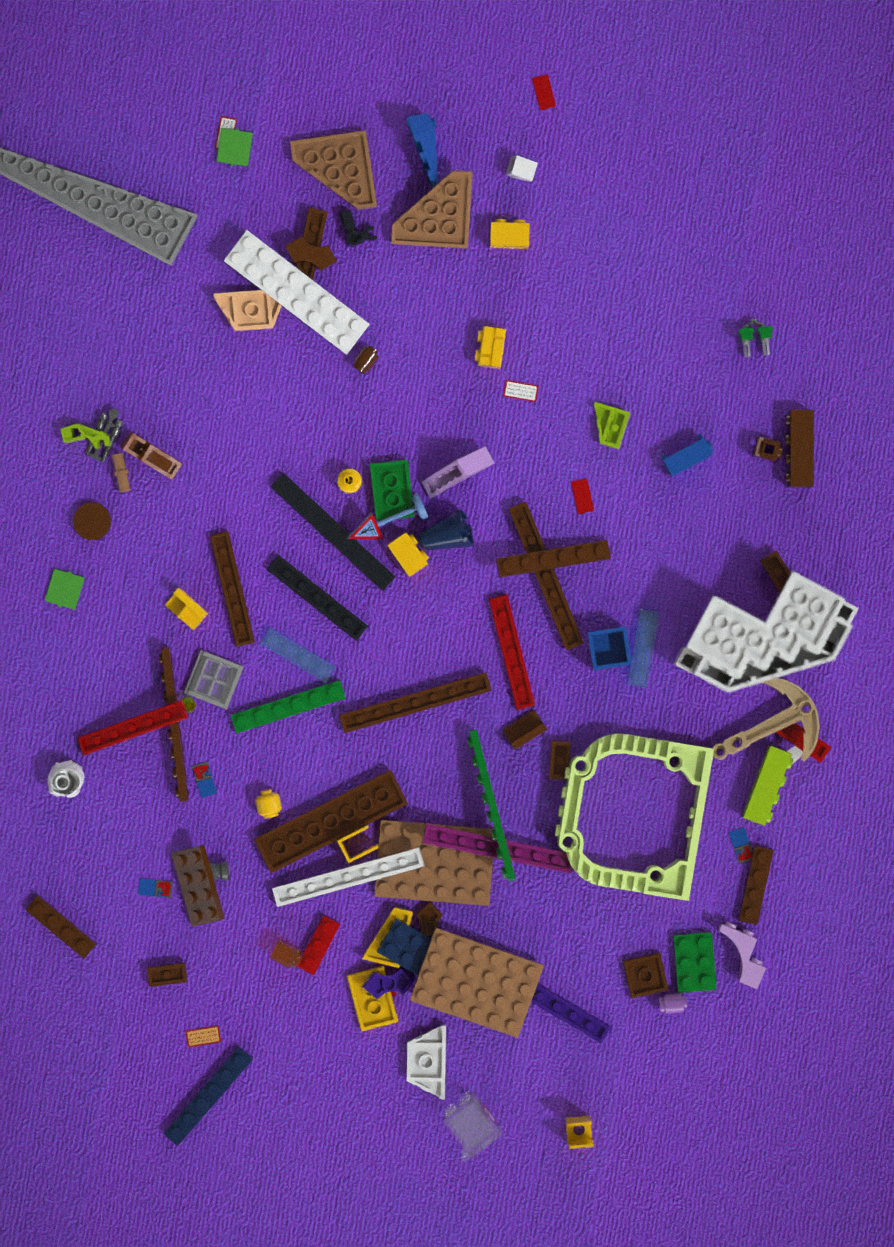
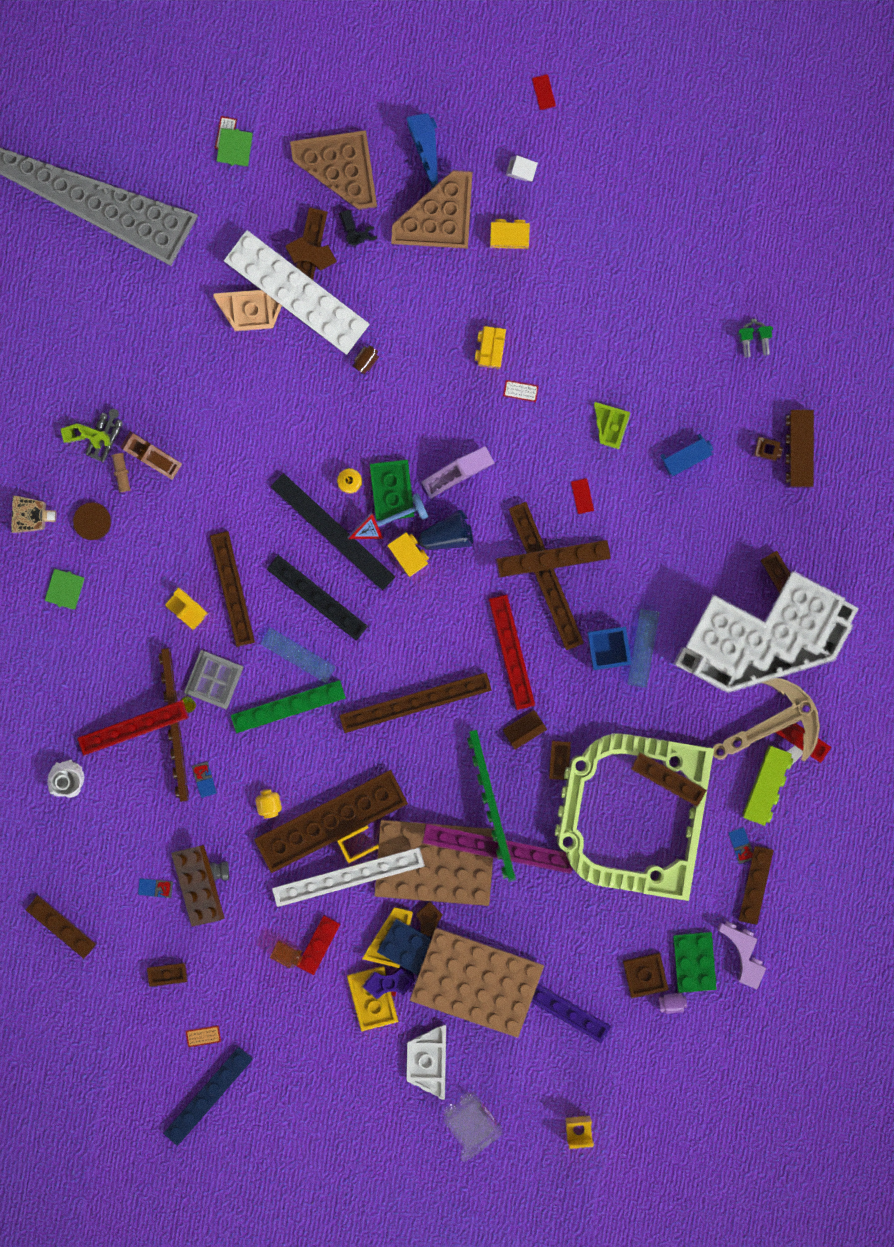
(30, 515): none -> torso
(668, 779): none -> reddish brown plate

